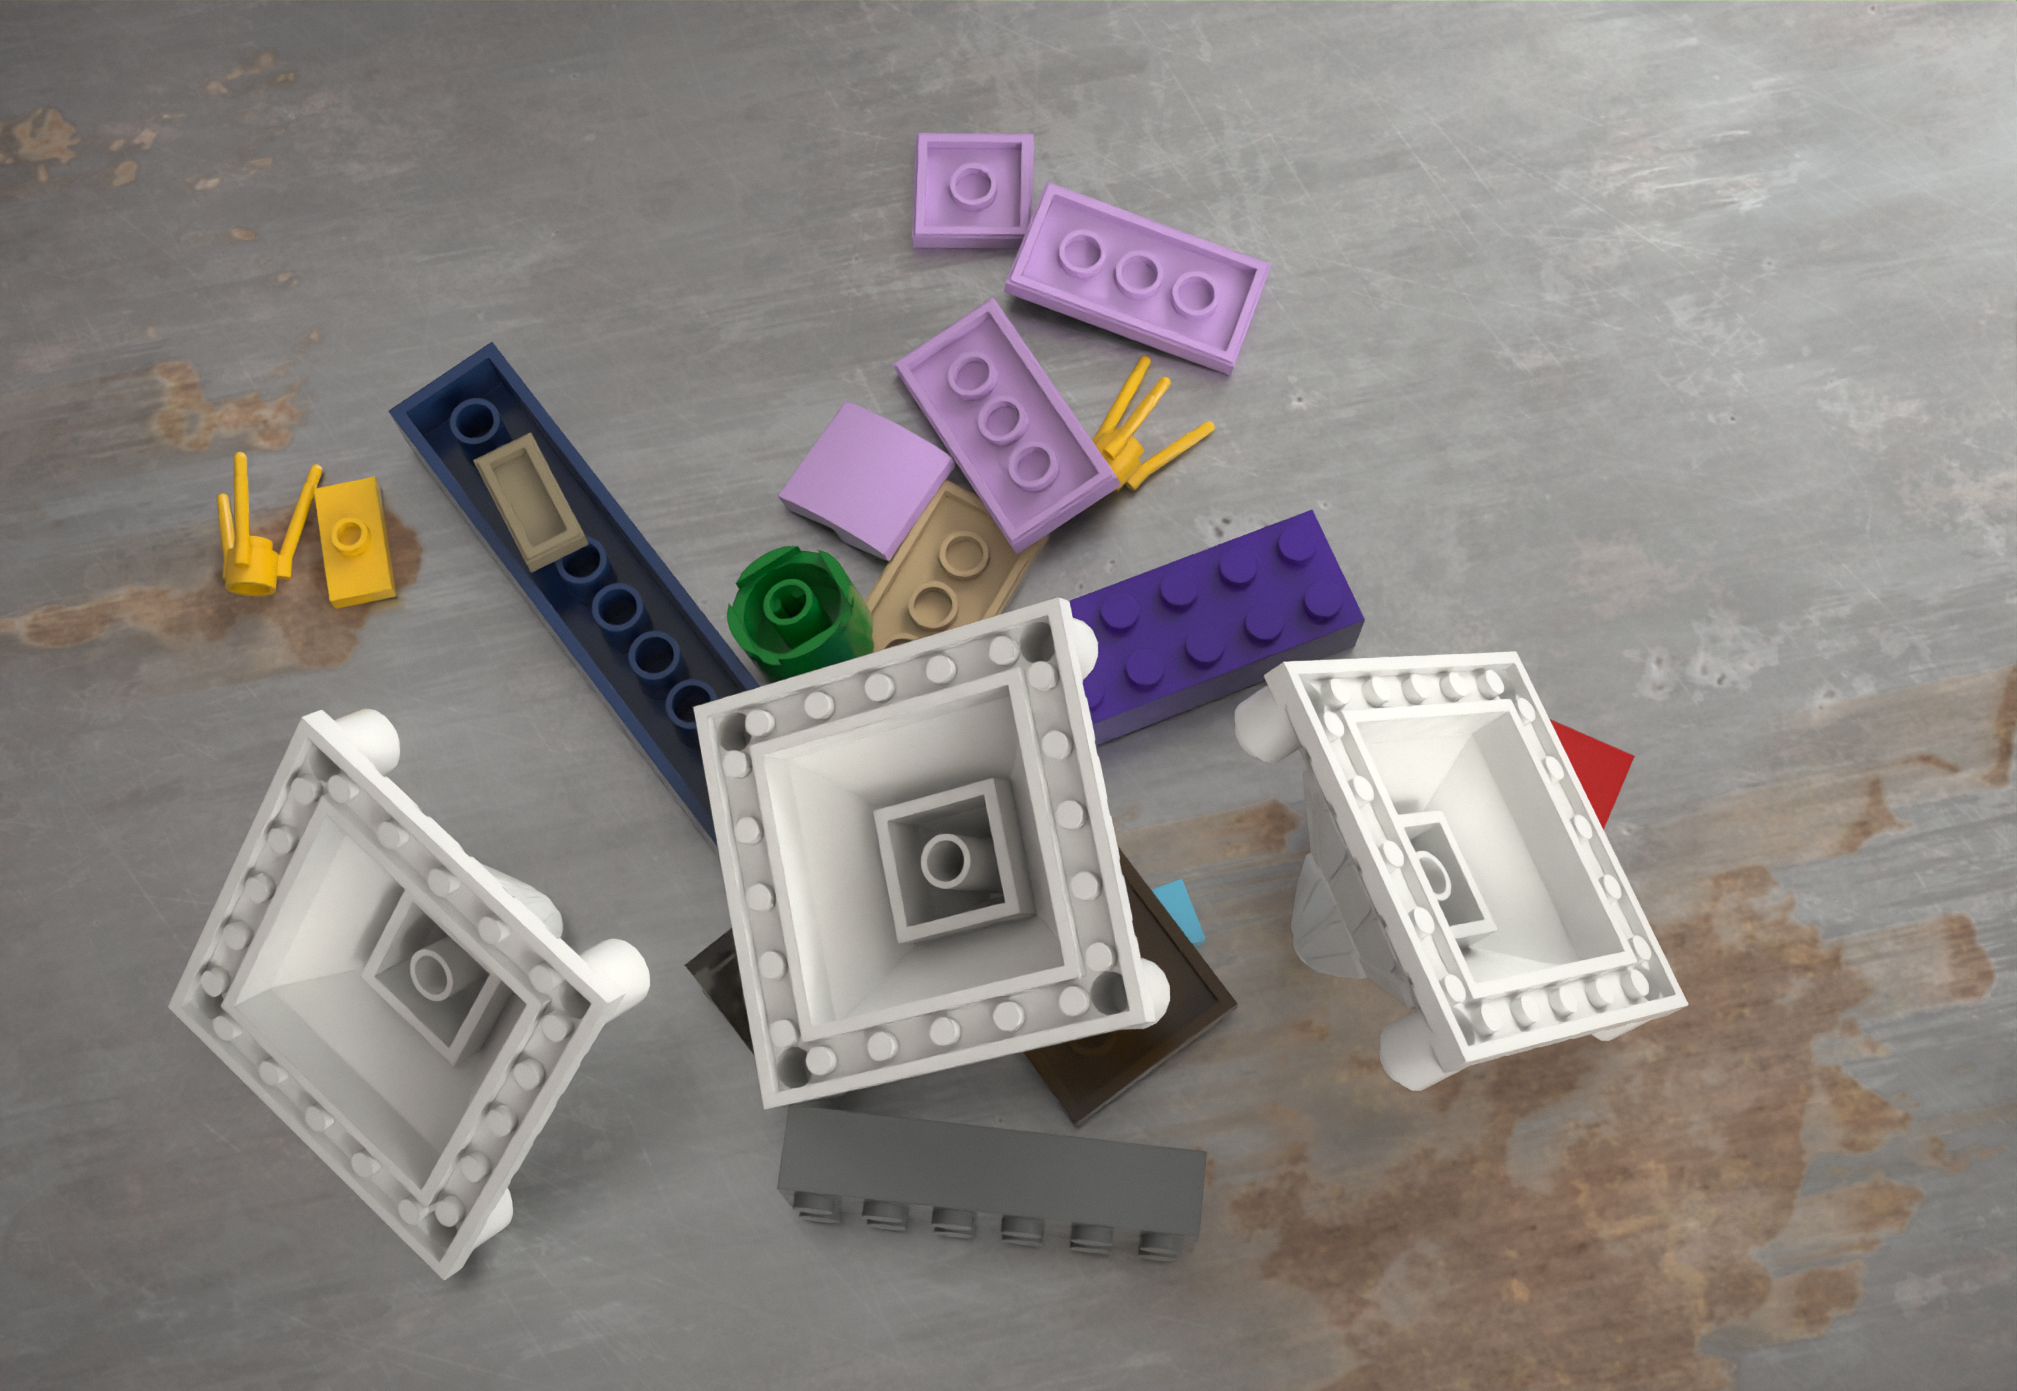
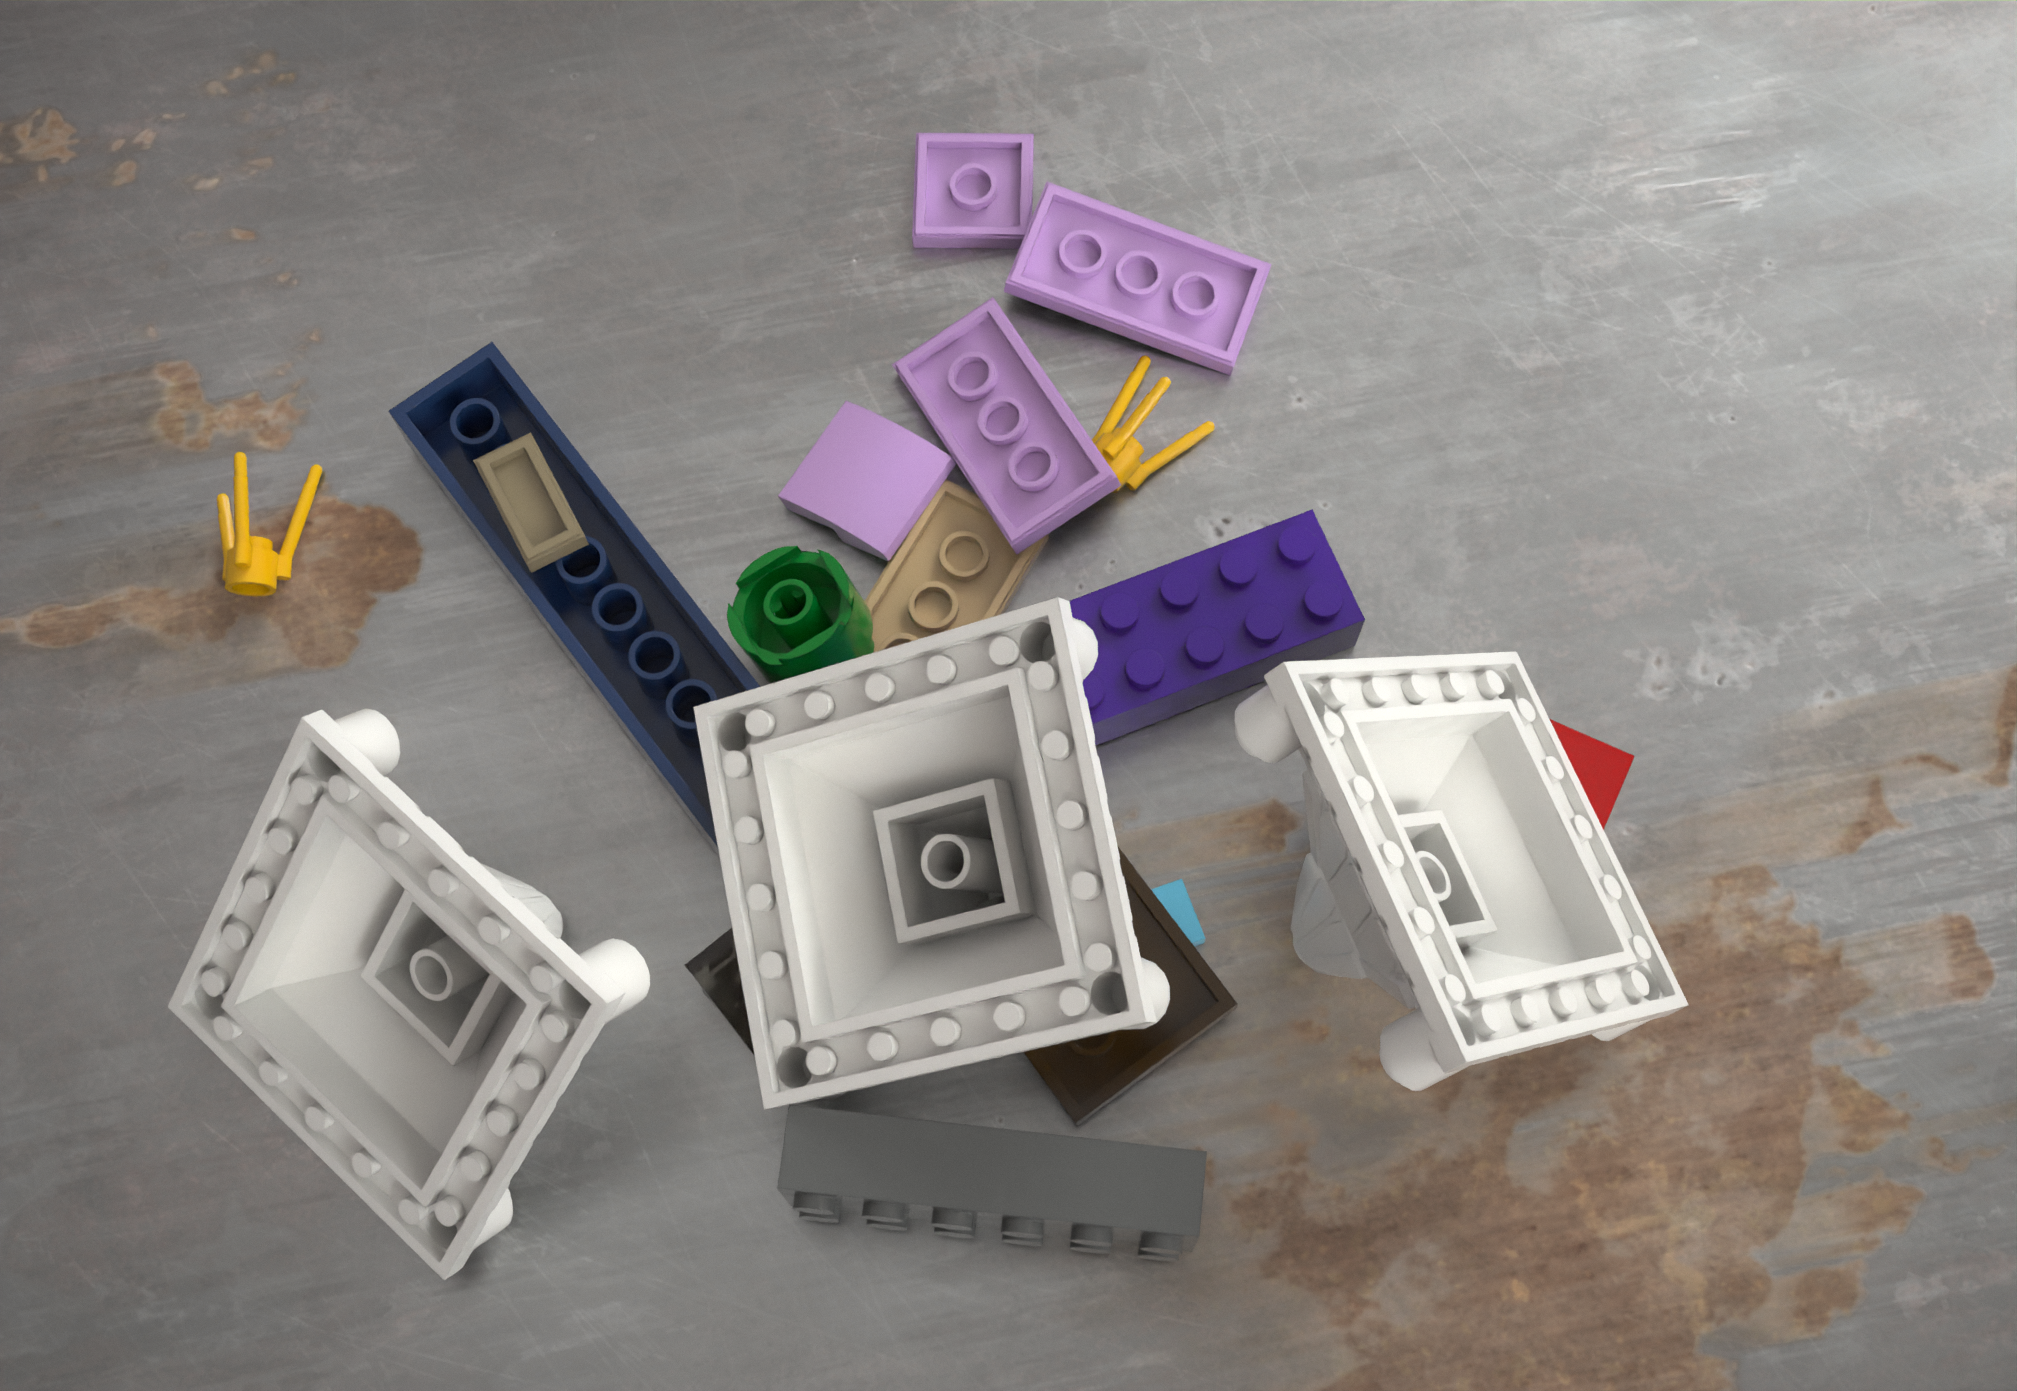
(355, 542): yellow plate -> none

